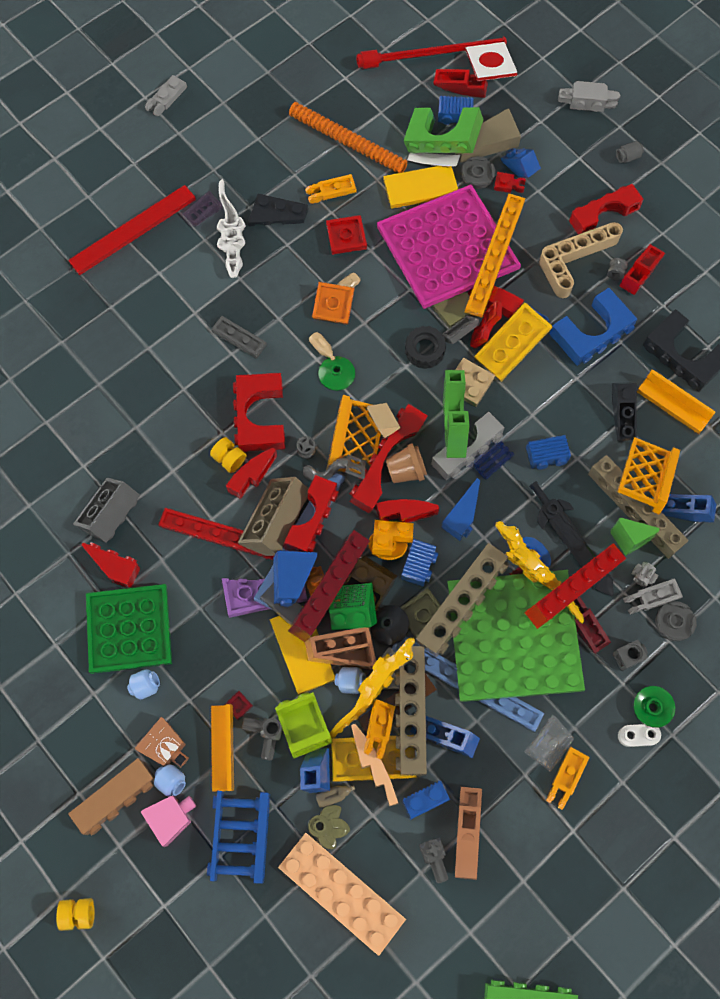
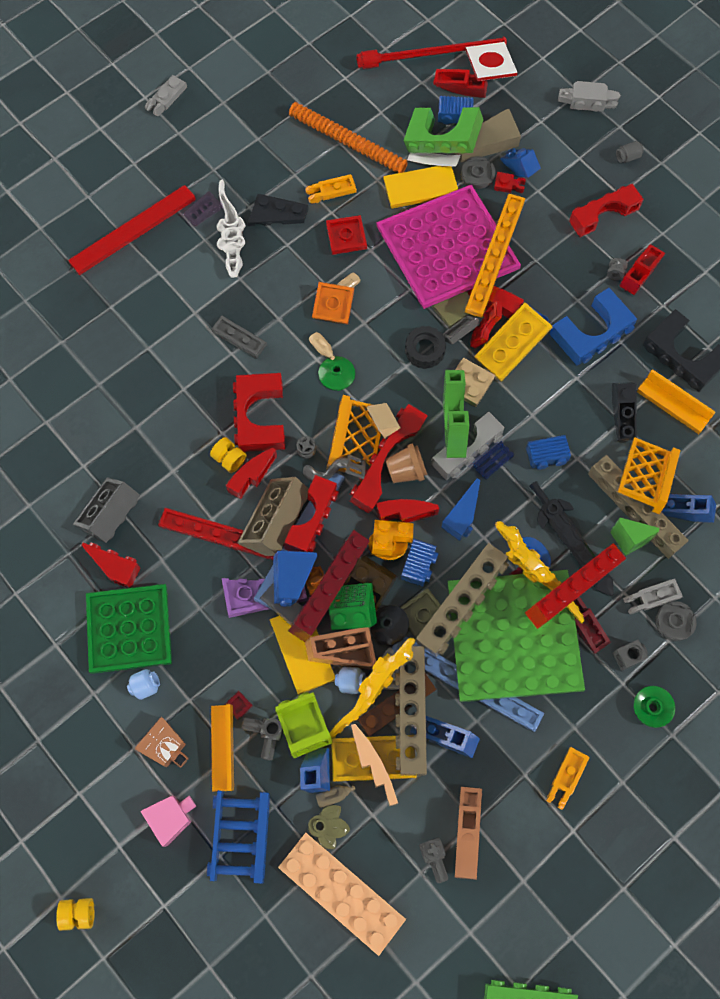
(111, 797): medium nougat brick -> none
(169, 780): light blue head -> none
(379, 727): light orange hinge -> none
(425, 800): blue brick -> none
(549, 743): clear slope -> none
(573, 251): tan beam -> none
(640, 735): white plate -> none
(644, 574): light grey gear -> none

